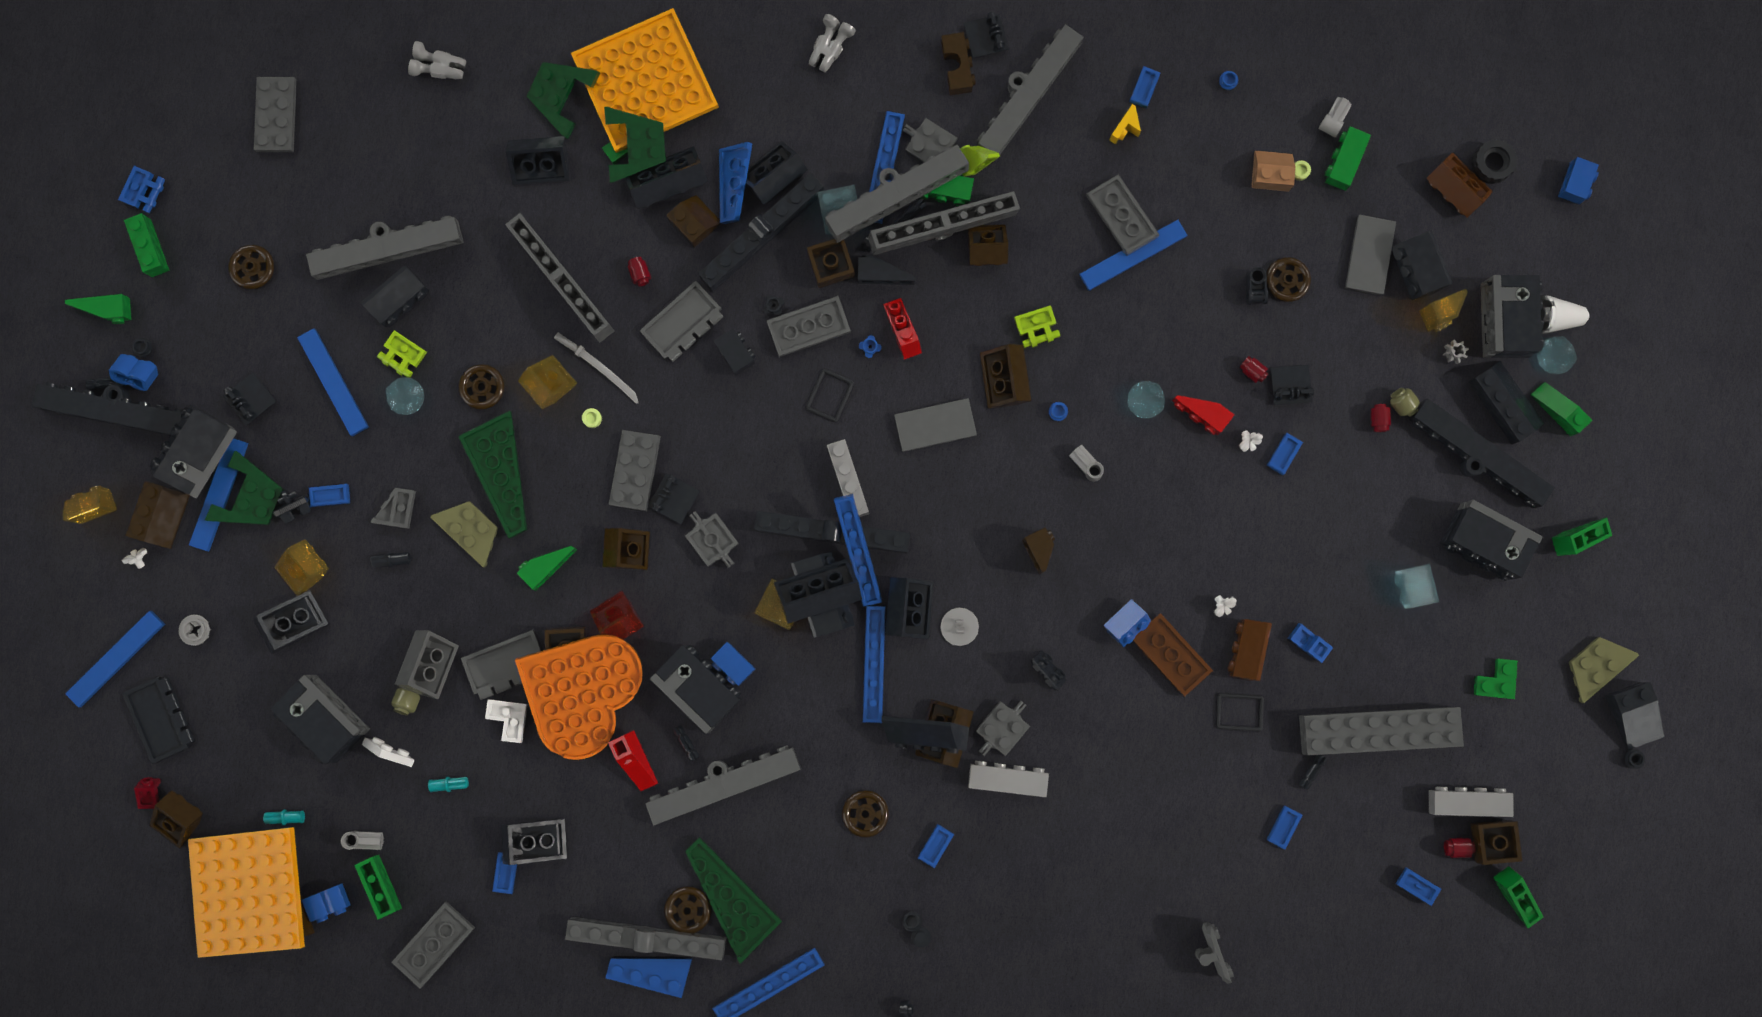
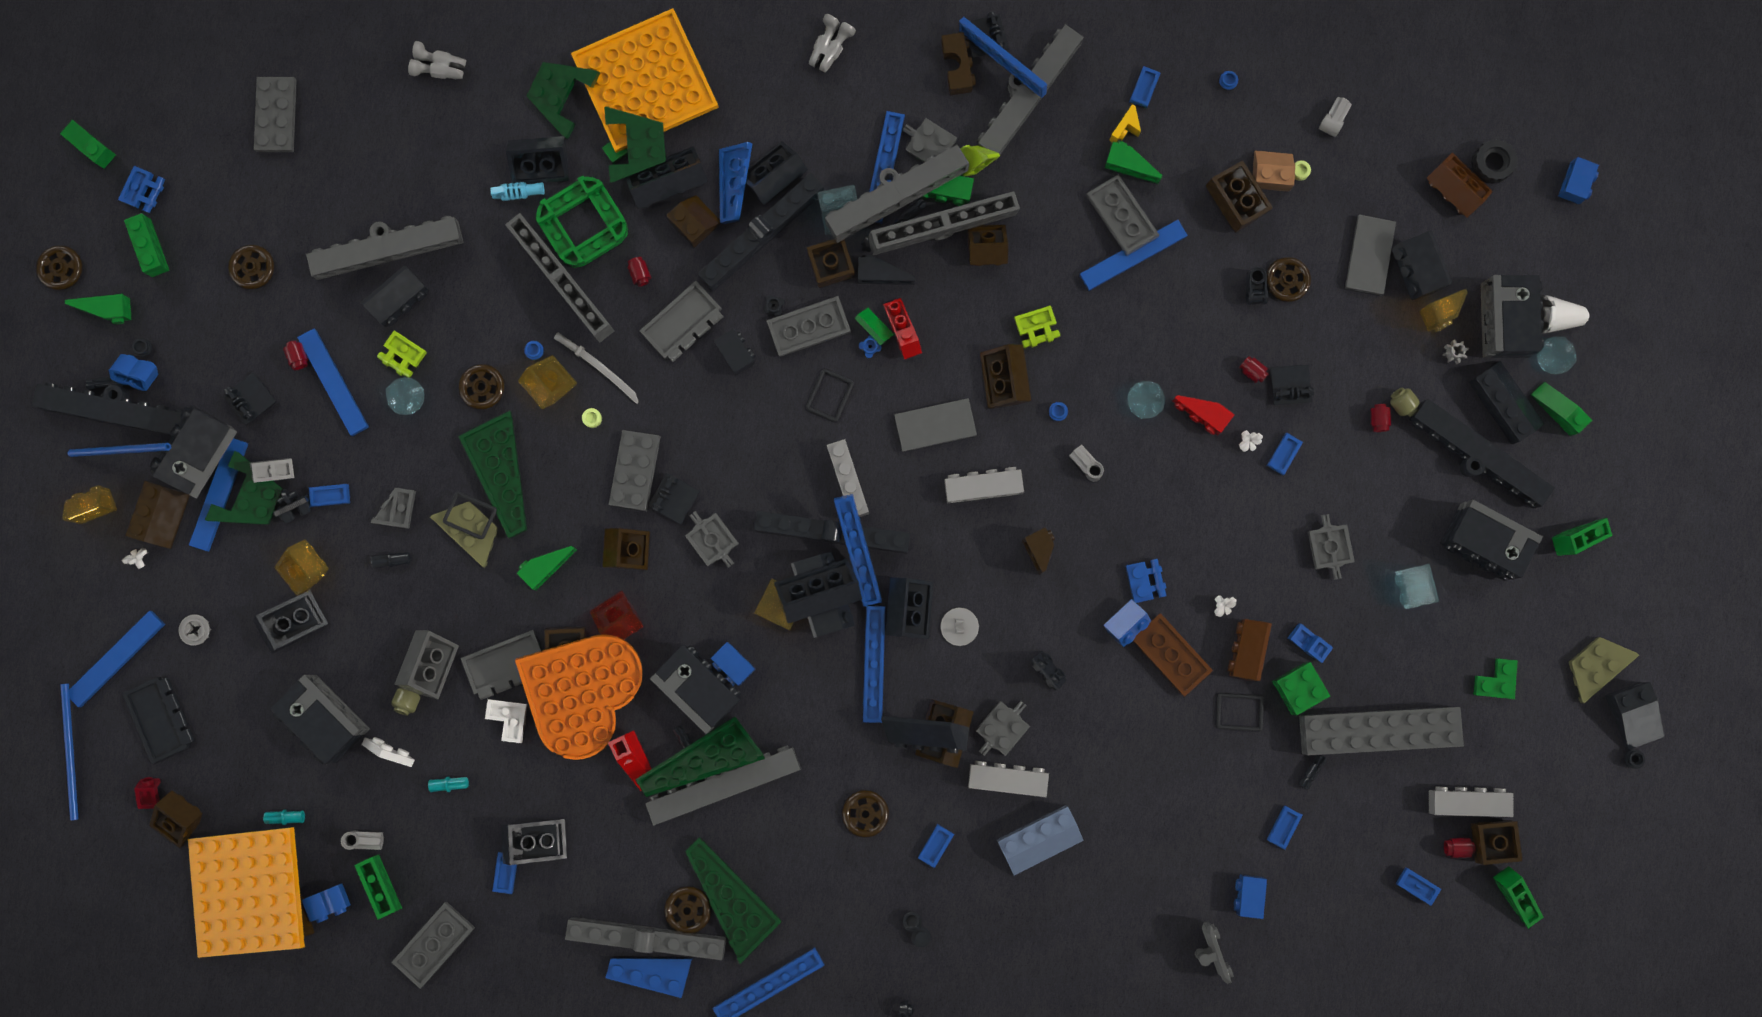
(65, 282): none -> dark brown plate
(69, 751): none -> blue piece
(88, 144): none -> green slope
(119, 449): none -> blue piece
(272, 470): none -> light grey hinge
(295, 355): none -> dark red brick
(465, 530): none -> black piece
(517, 191): none -> medium azure hinge
(533, 350): none -> blue plate
(566, 200): none -> green plate
(713, 754): none -> dark green wing
(874, 326): none -> green tile
(983, 486): none -> light grey brick
(1002, 57): none -> blue tile
(1040, 840): none -> sand blue slope
(1129, 162): none -> green slope
(1140, 583): none -> blue plate
(1238, 196): none -> dark brown slope
(1250, 896): none -> blue brick
(1301, 688): none -> green brick
(1331, 546): none -> dark grey plate
(1347, 158): green brick -> none

